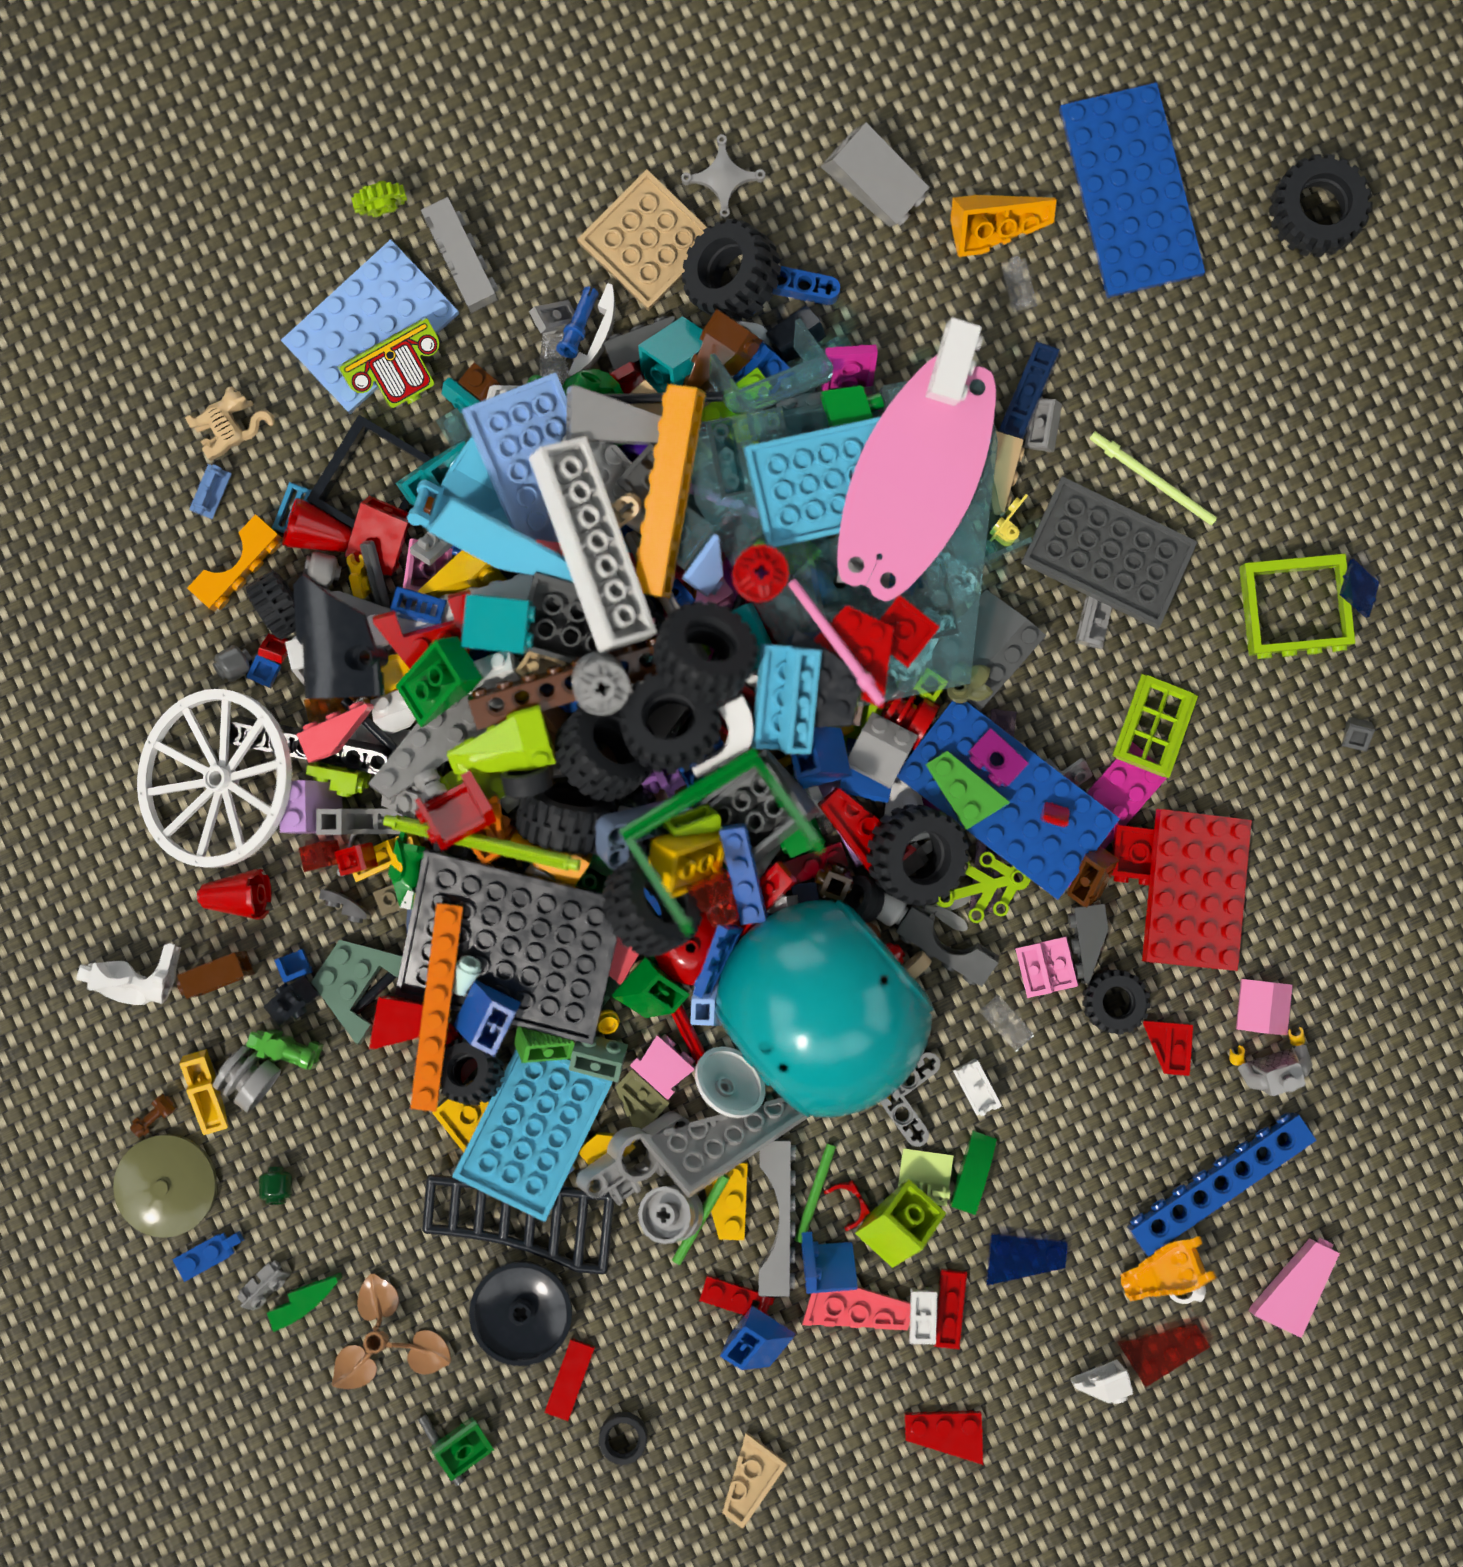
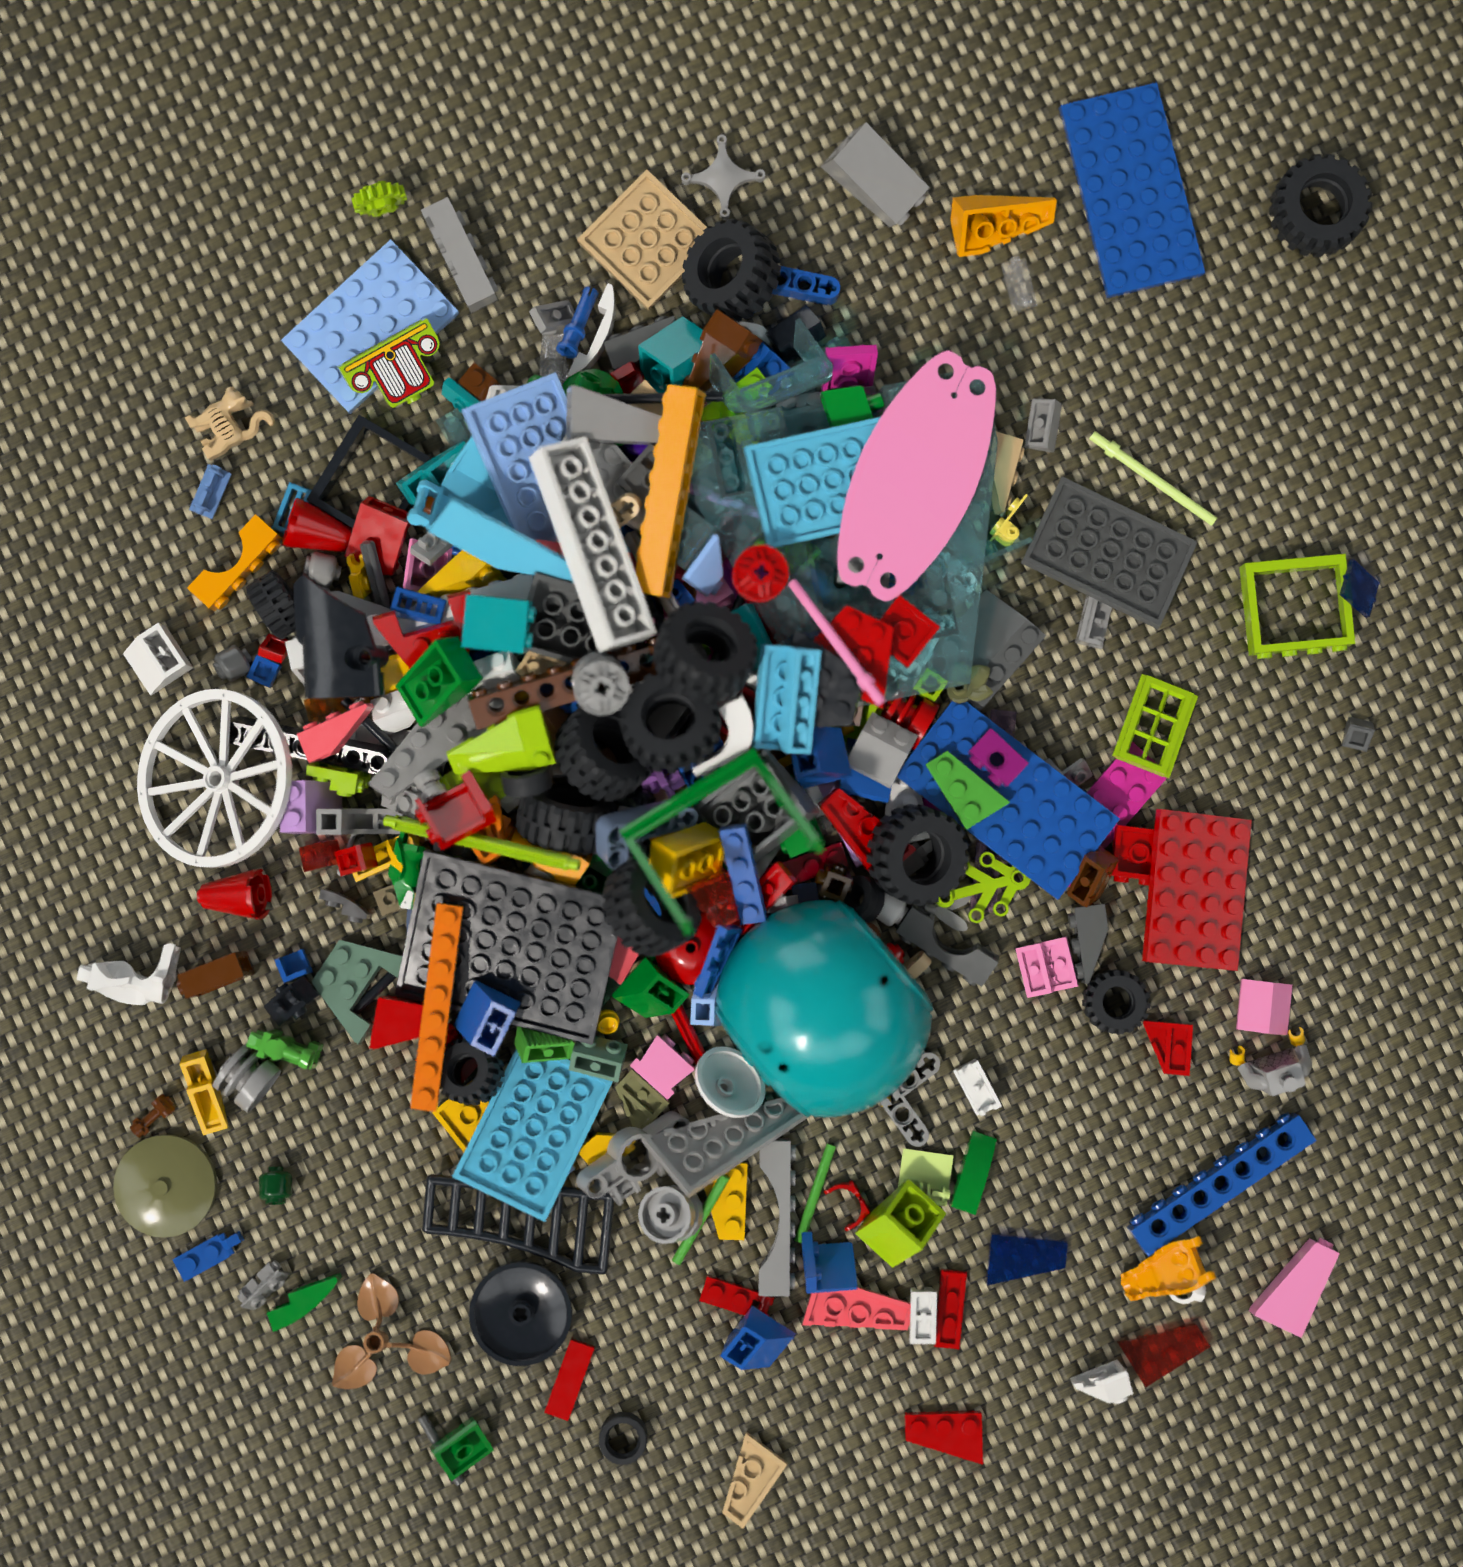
(157, 658): none -> white slope
(465, 974): light aqua cone -> none
(695, 821): lime slope -> none
(954, 362): white brick -> none
(1006, 1023): clear slope -> none
(1029, 390): dark blue plate -> none
(1055, 814): red slope -> none

